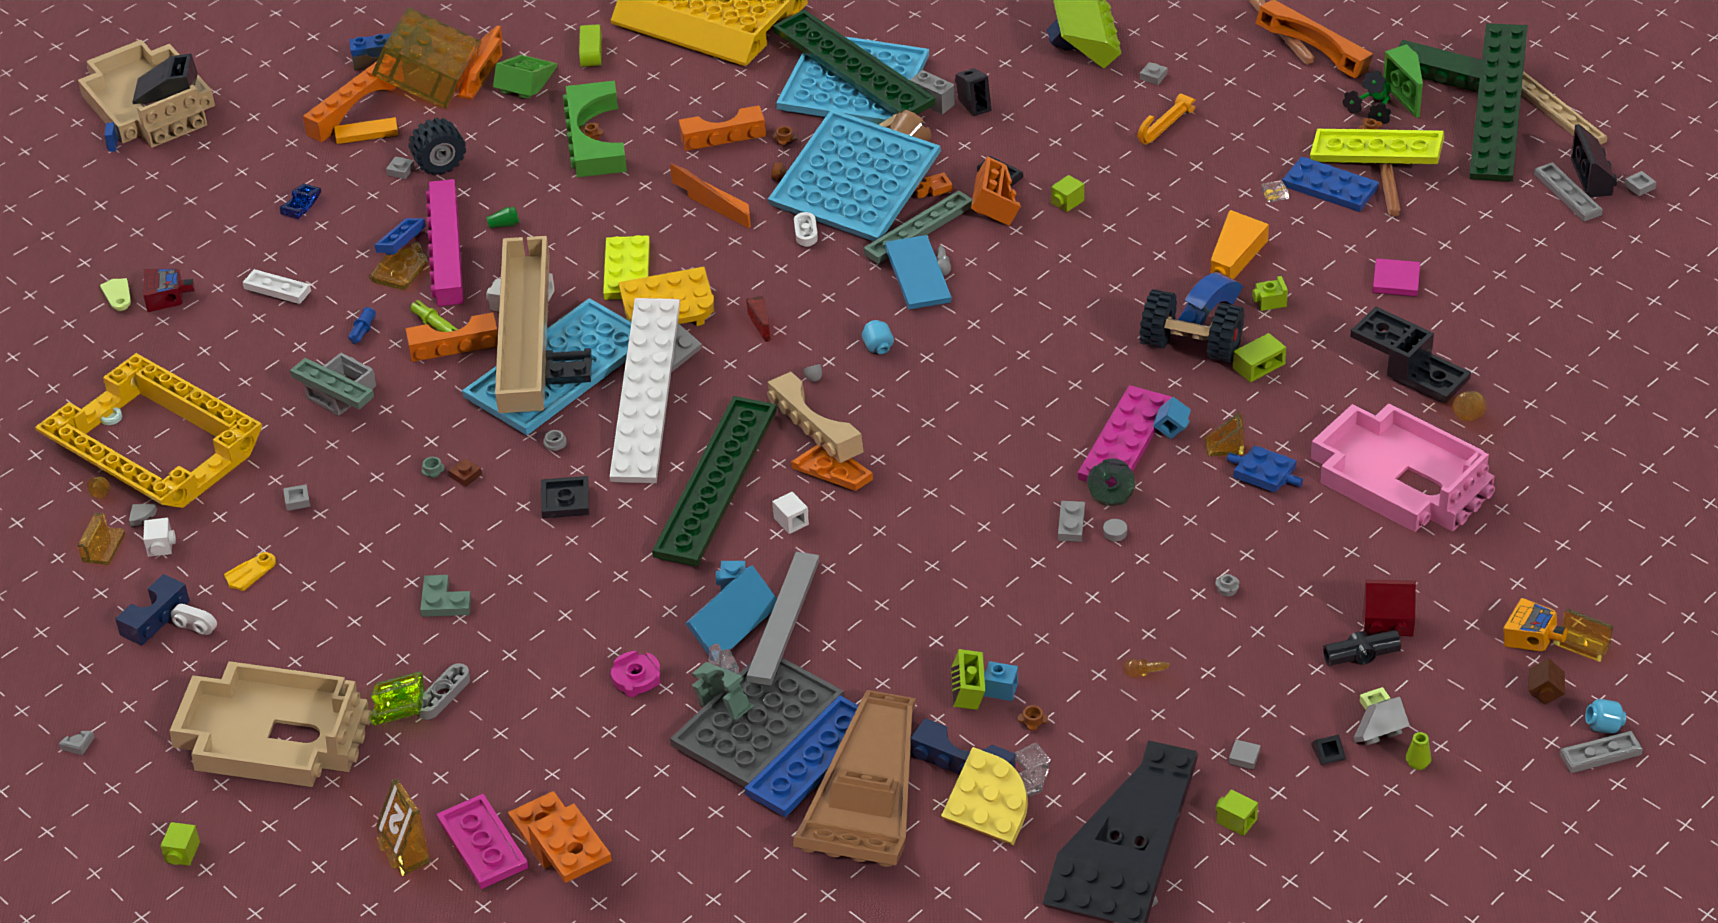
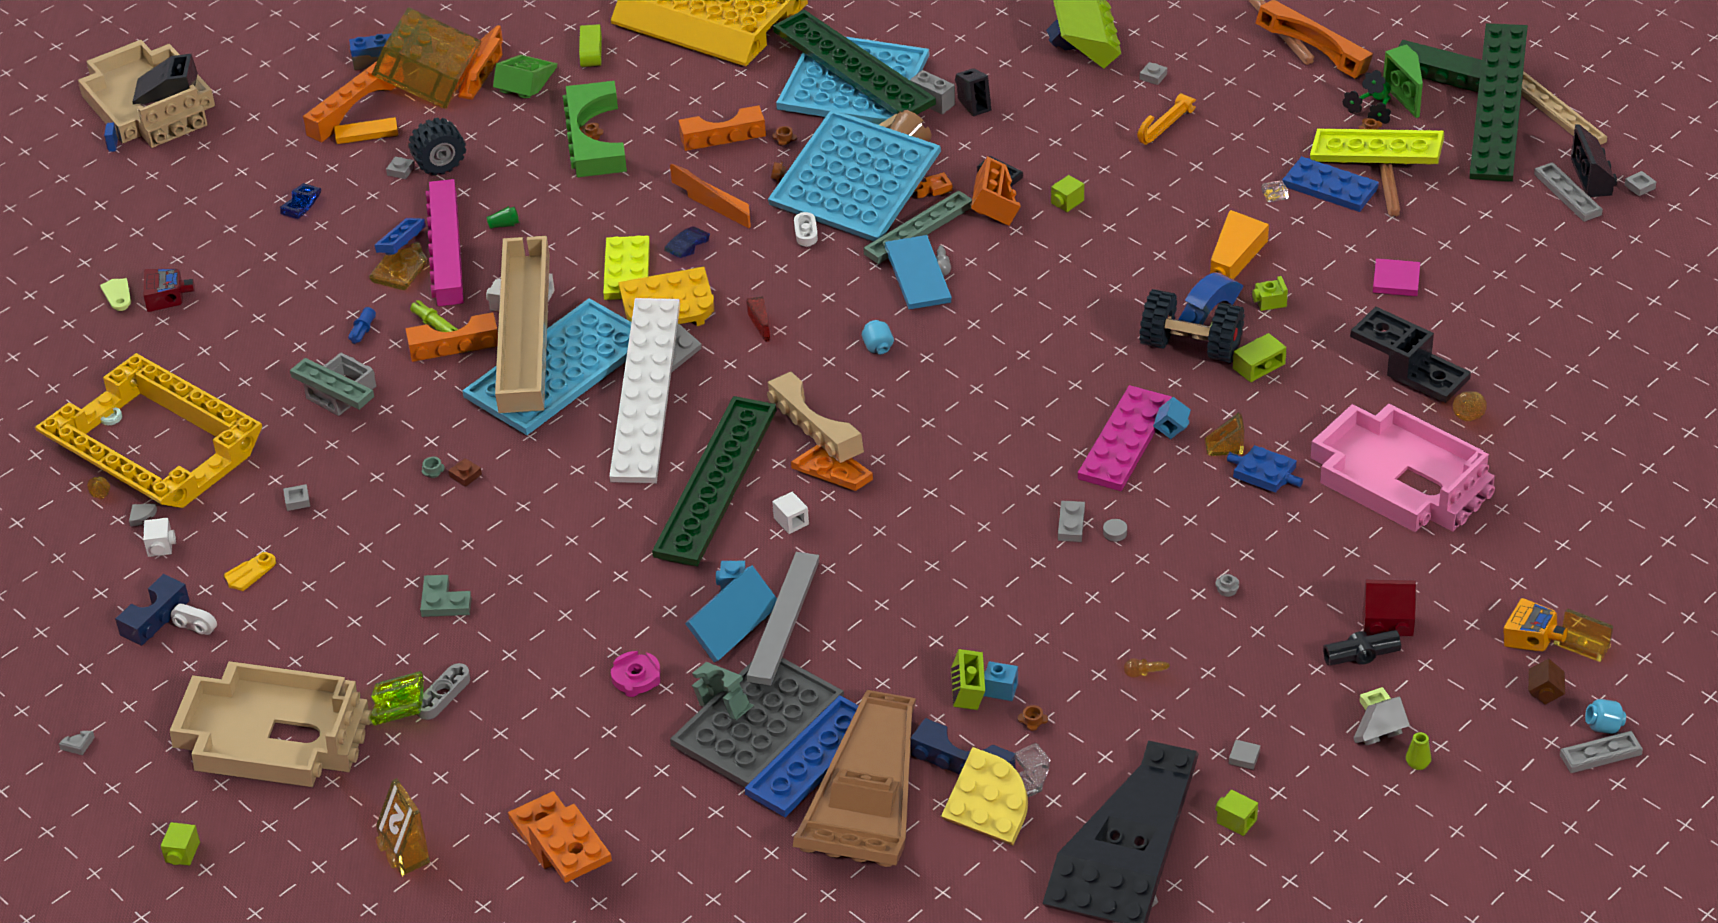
(100, 541): clear yellow panel -> none
(276, 286): white plate -> none
(482, 841): dark pink plate -> none
(554, 440): light grey plate -> none
(565, 497): black plate -> none
(568, 371): black plate -> none
(685, 242): none -> clear blue slope
(722, 658): clear tile -> none
(813, 373): light grey hinge -> none
(1103, 472): clear green plate -> none
(1328, 749): black slope -> none

